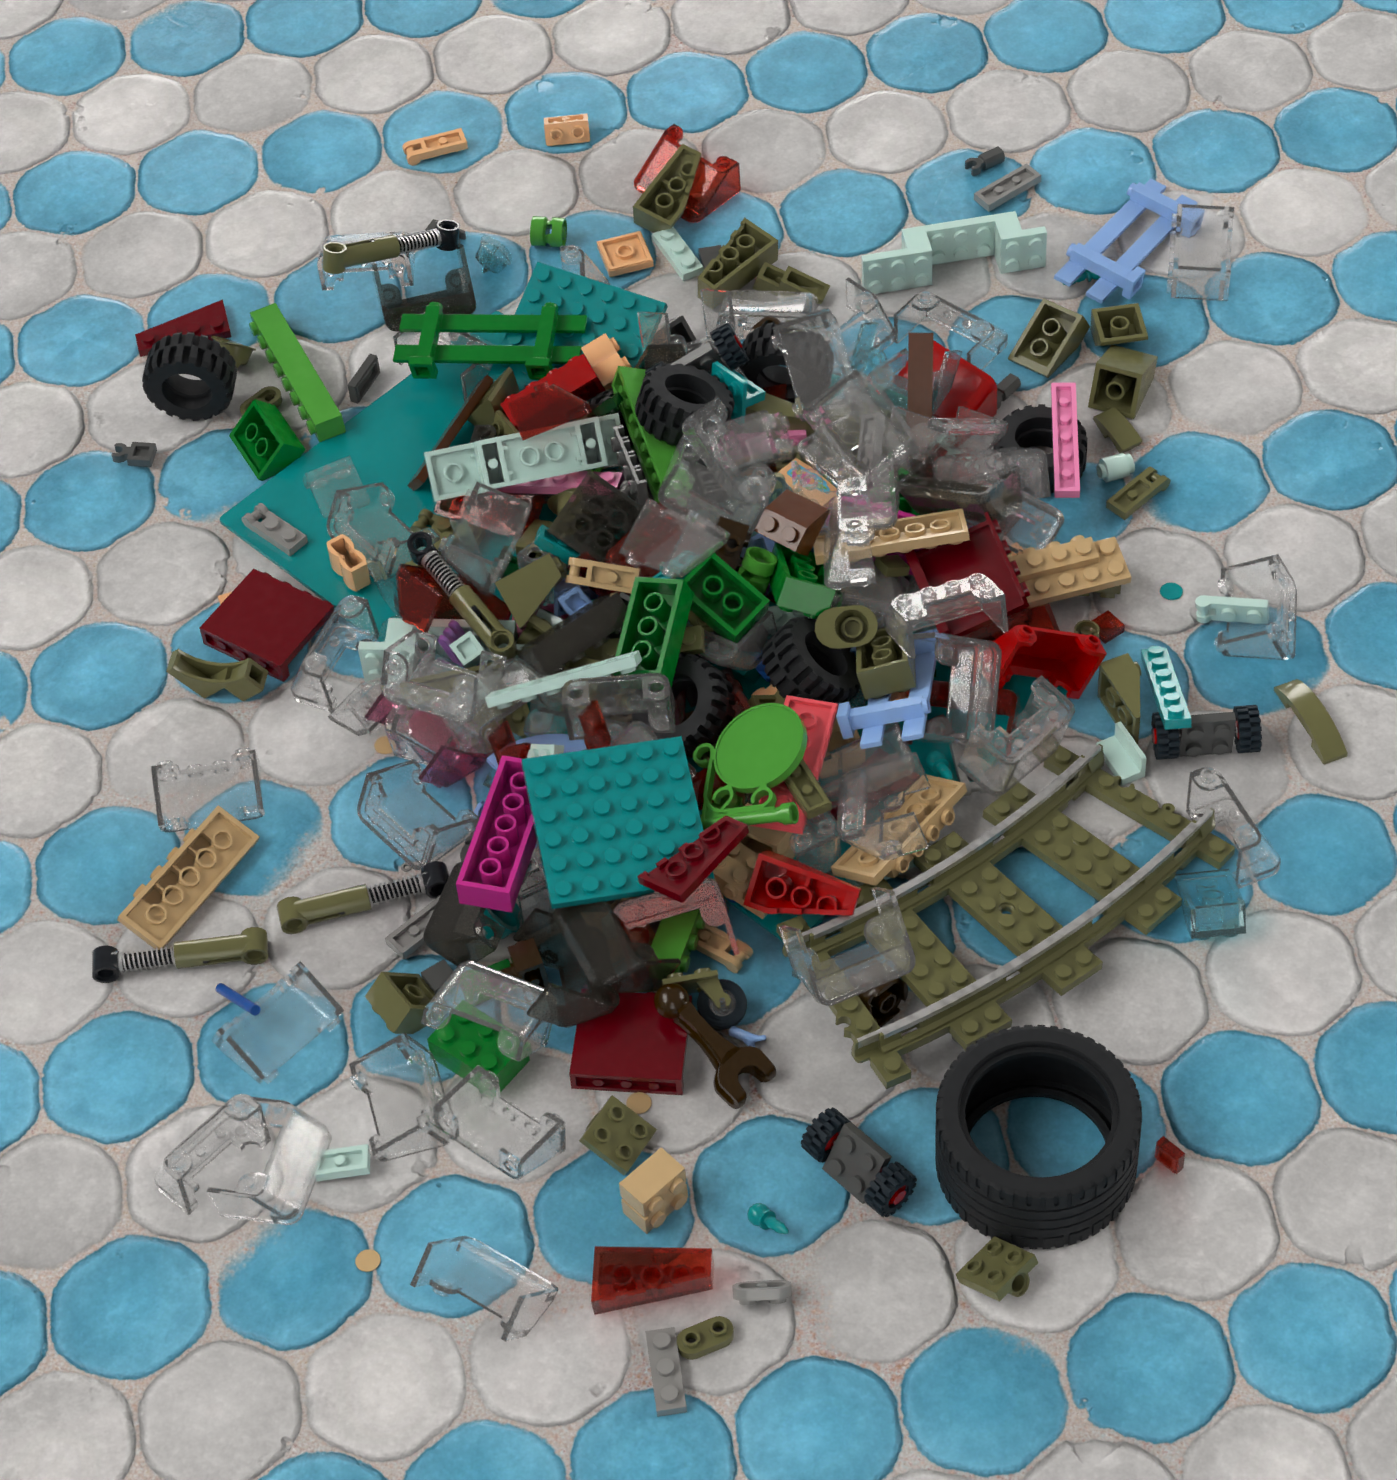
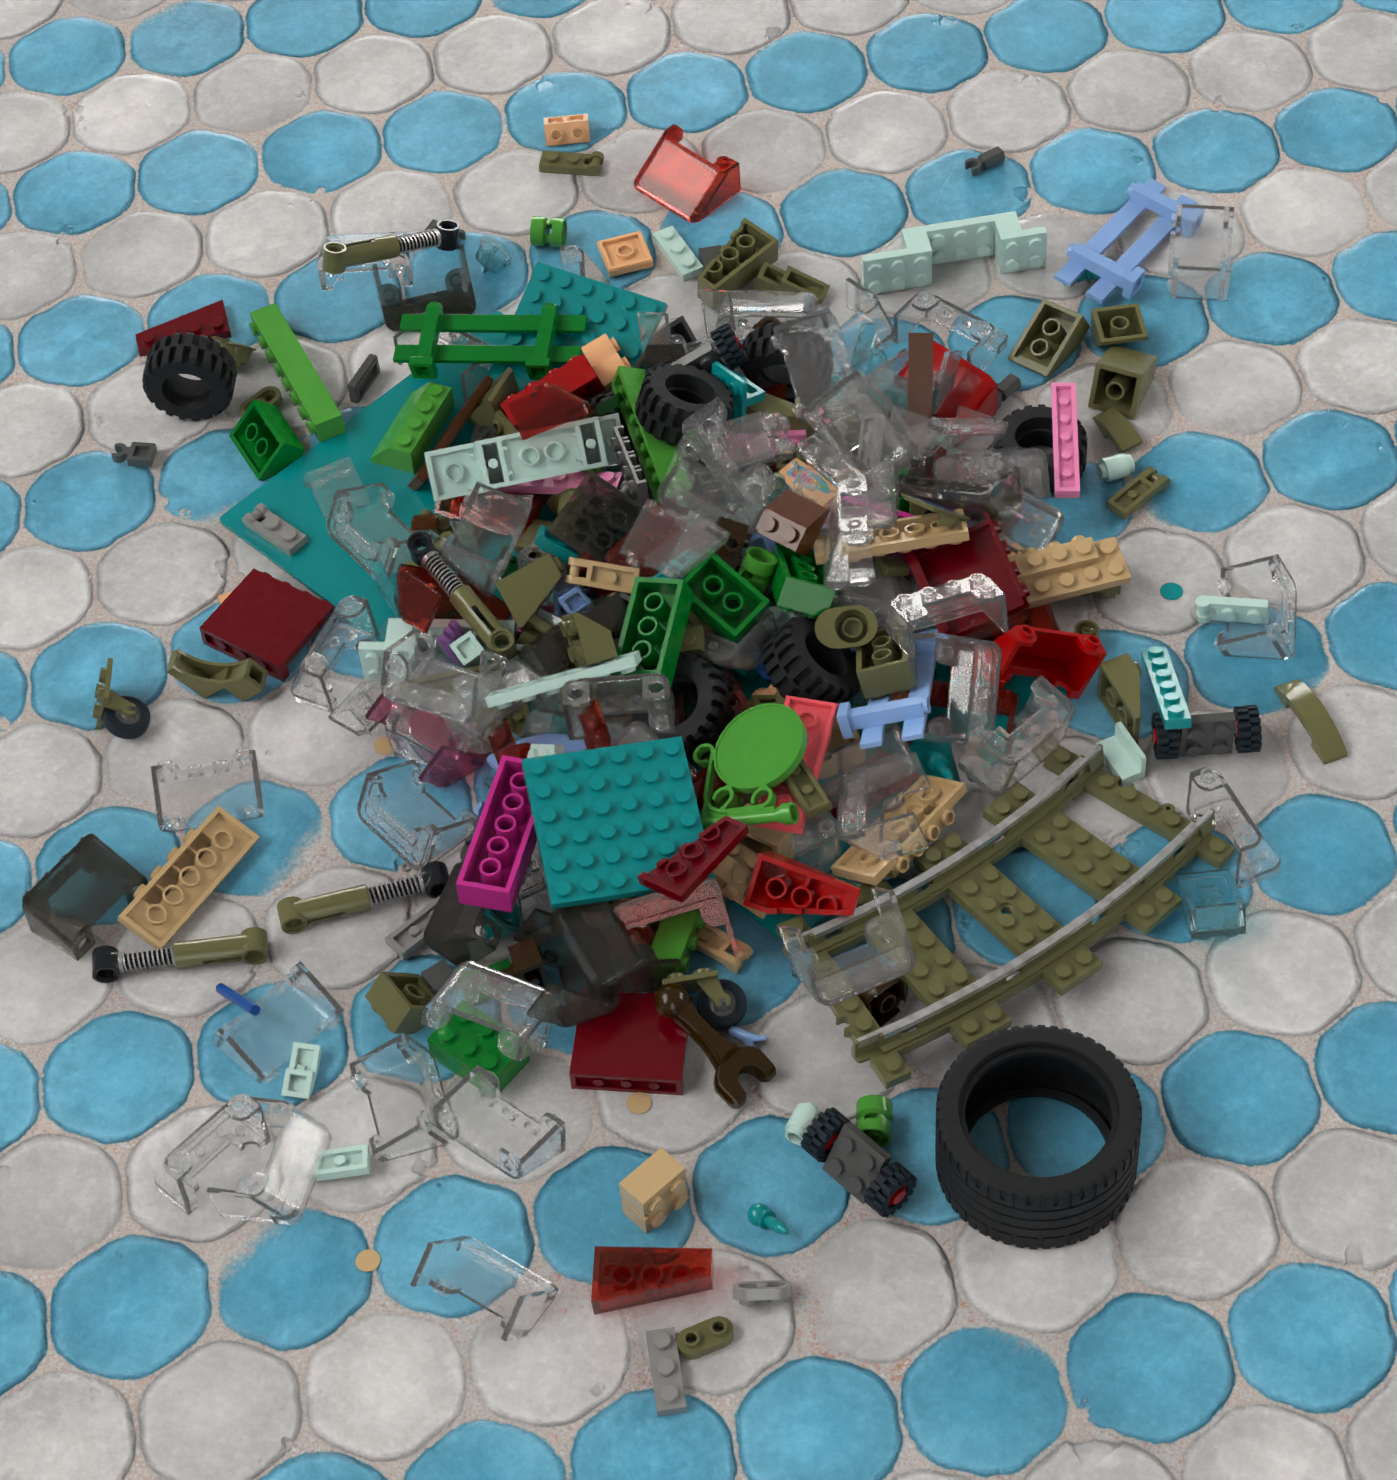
(79, 894): none -> clear smoke windscreen
(121, 715): none -> plate
(302, 1071): none -> light aqua slope
(348, 562): light nougat brick -> none
(415, 428): none -> bright green slope
(425, 522): none -> reddish brown tile
(434, 146): light nougat plate -> none
(571, 163): none -> olive plate
(587, 640): none -> olive slope
(617, 1135): olive plate -> none
(668, 193): olive wedge -> none
(799, 1121): none -> light aqua brick
(875, 1117): none -> bright green wheel
(946, 518): none -> olive piece
(998, 1270): olive plate -> none
(1007, 187): light grey plate -> none
(1109, 626): clear red tile -> none
(1169, 1155): clear red tile -> none

